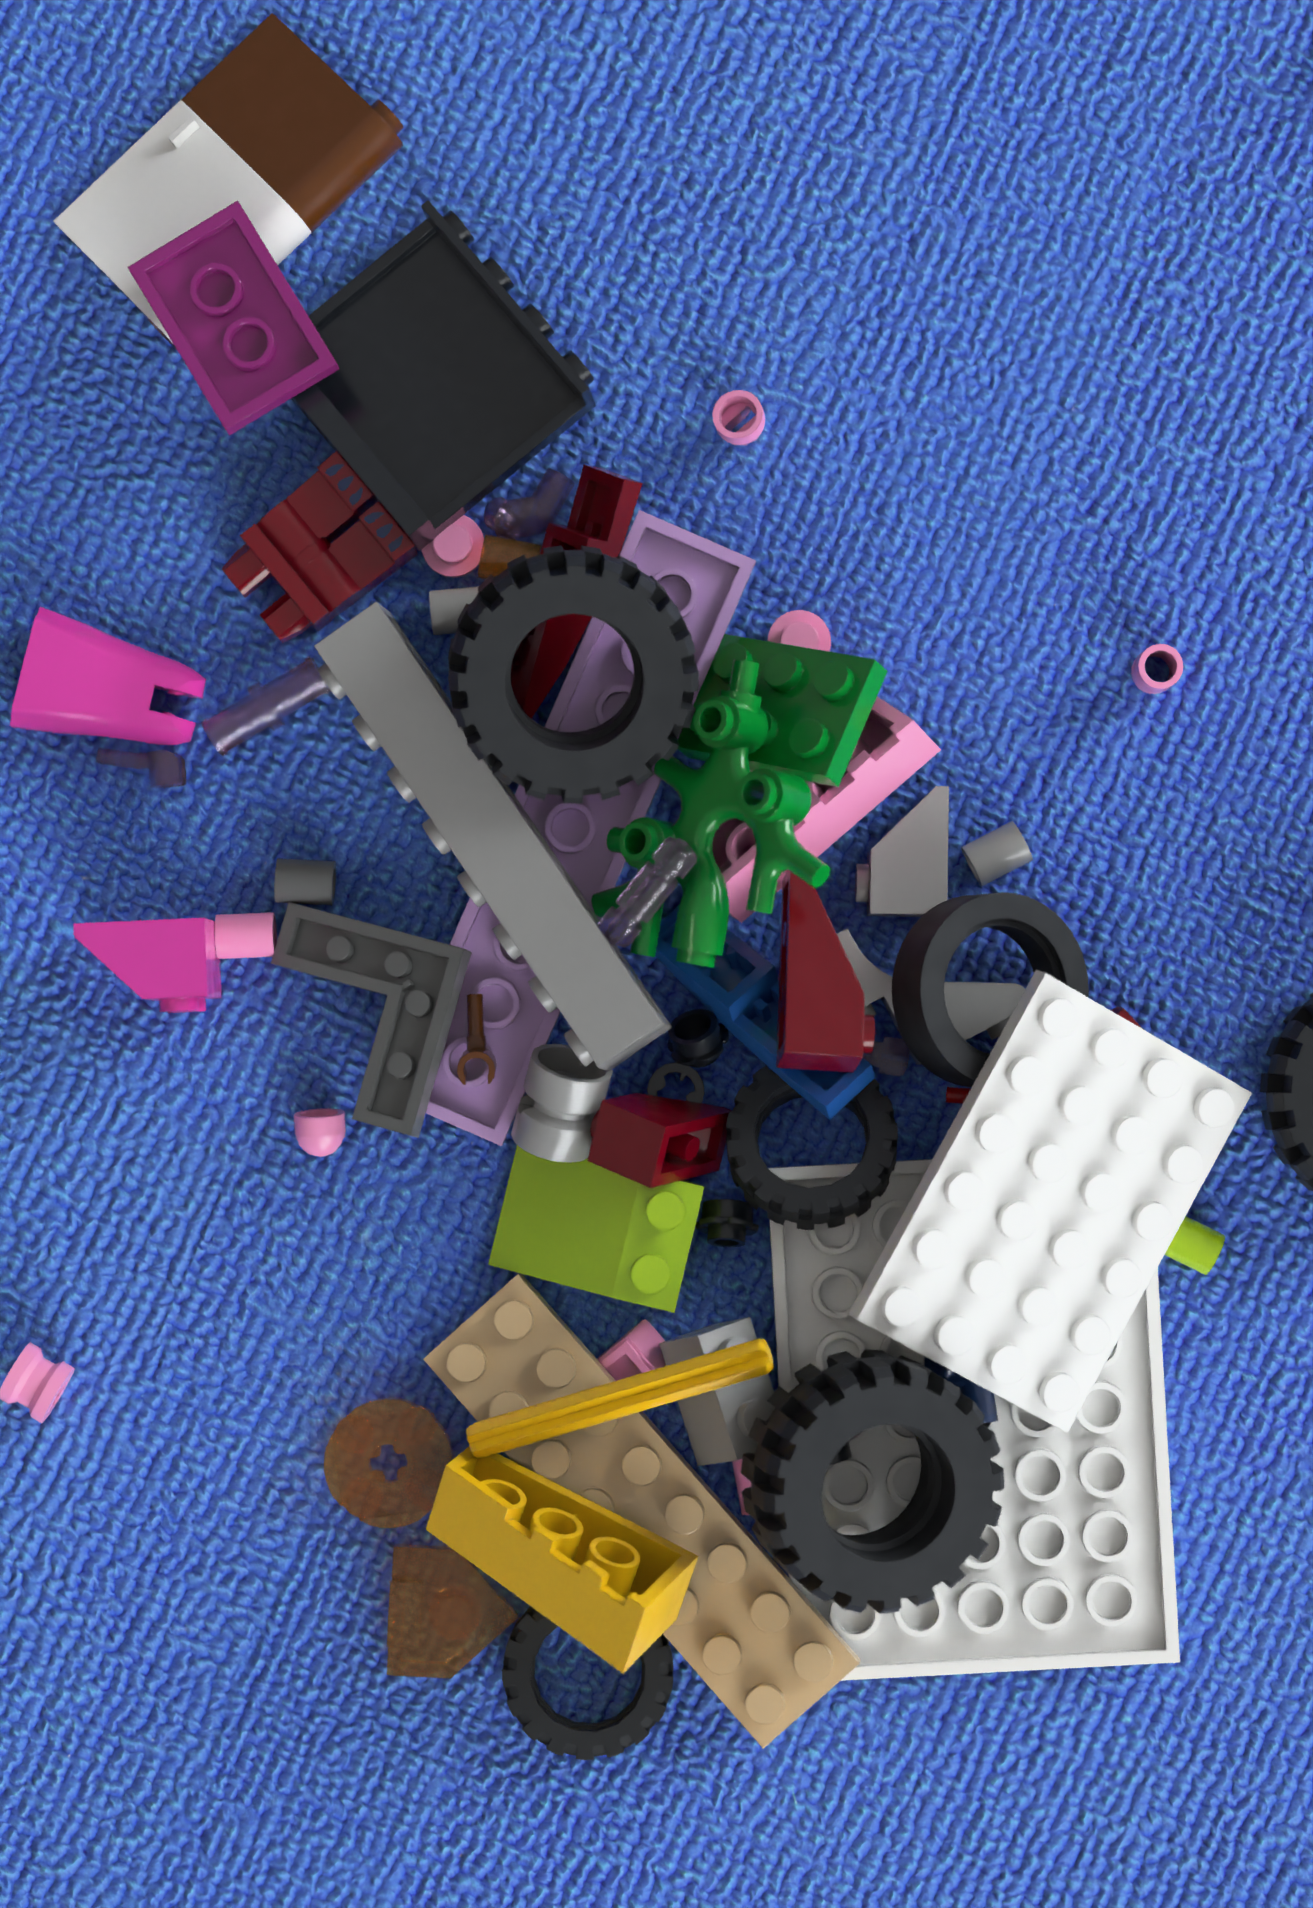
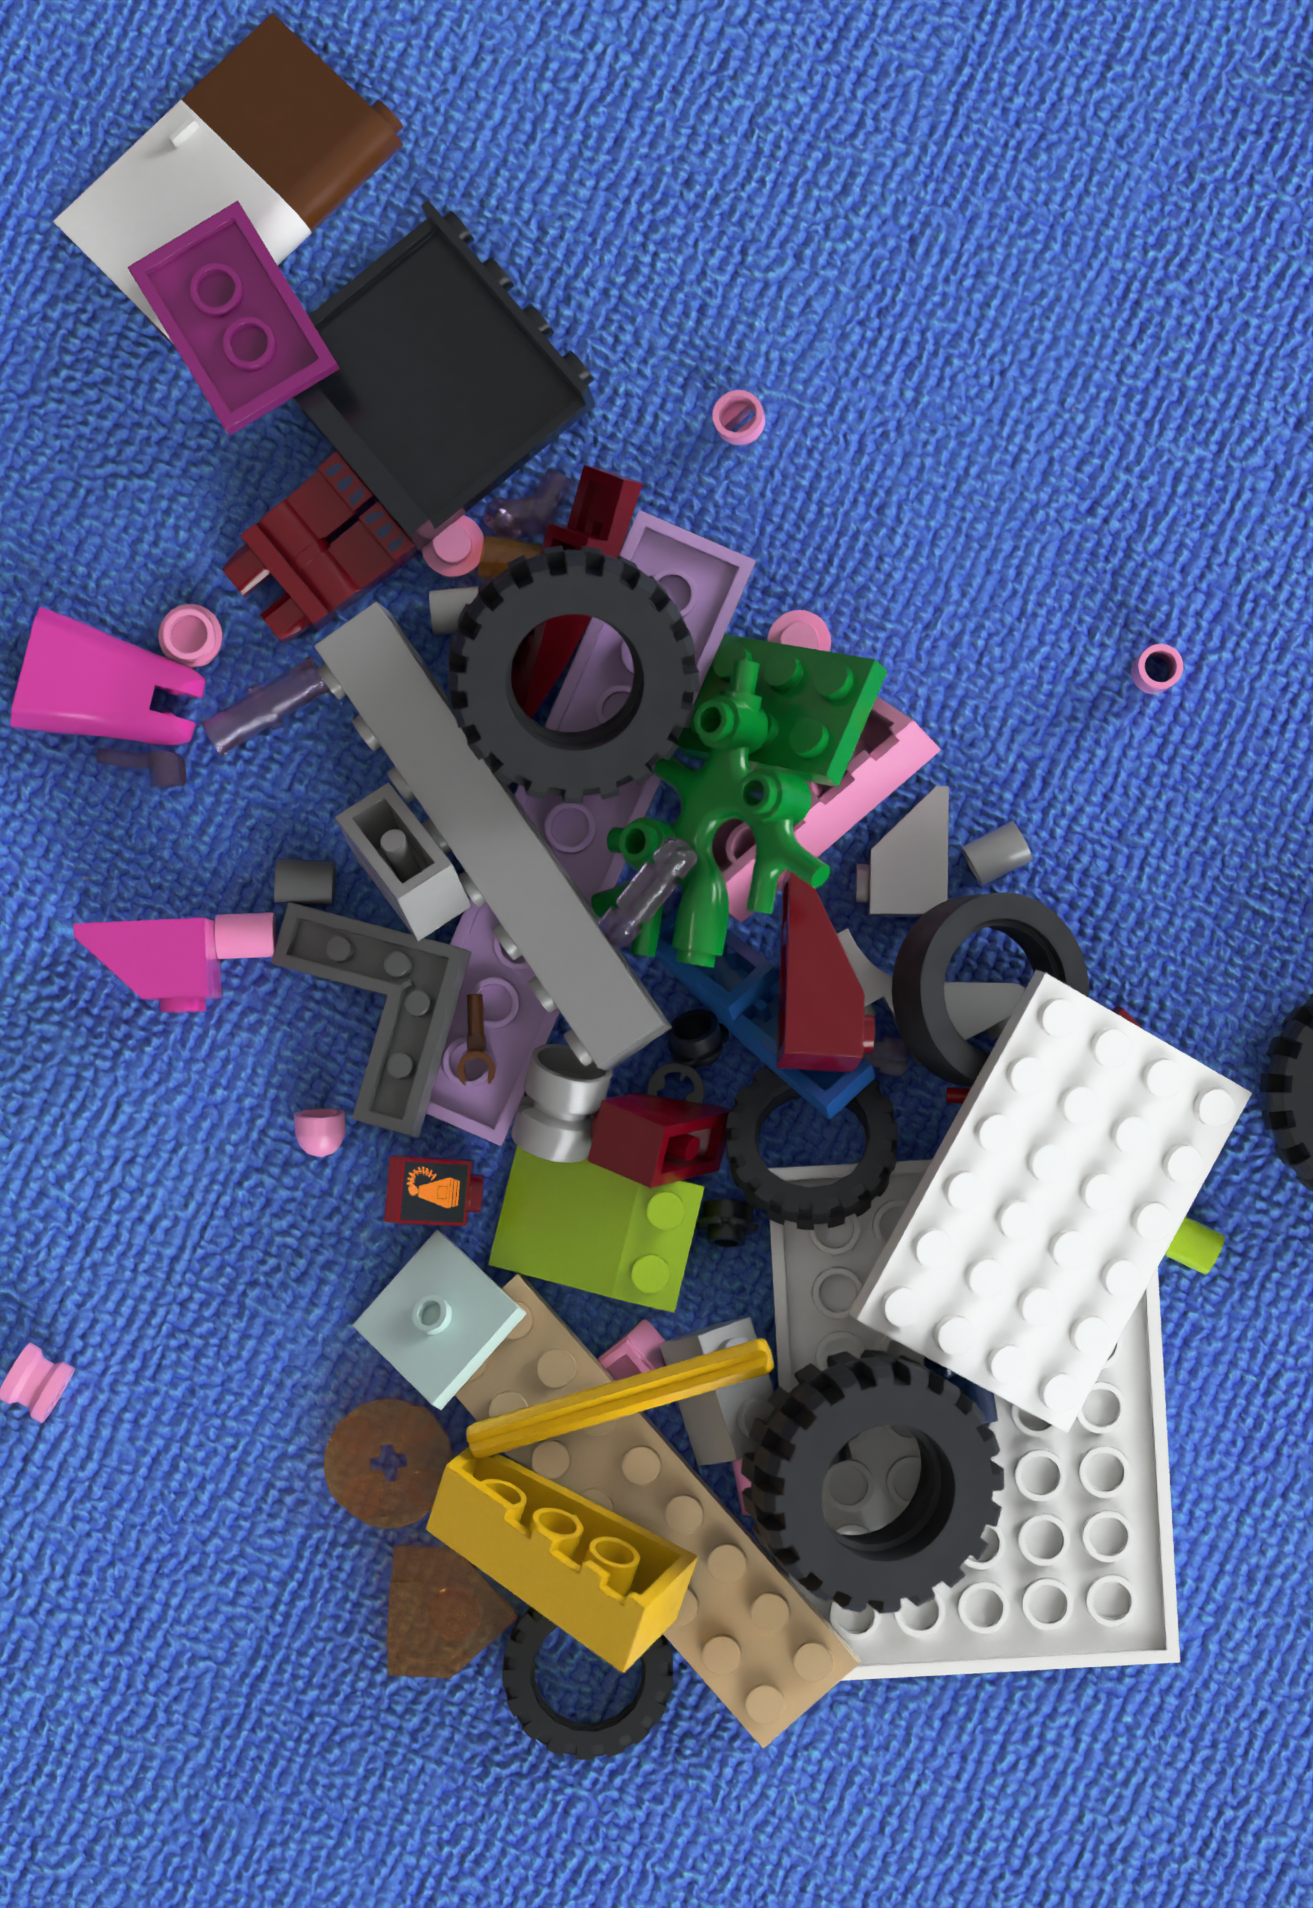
(190, 635): none -> bright pink plate
(403, 861): none -> light grey brick
(432, 1190): none -> slope
(439, 1319): none -> light aqua plate

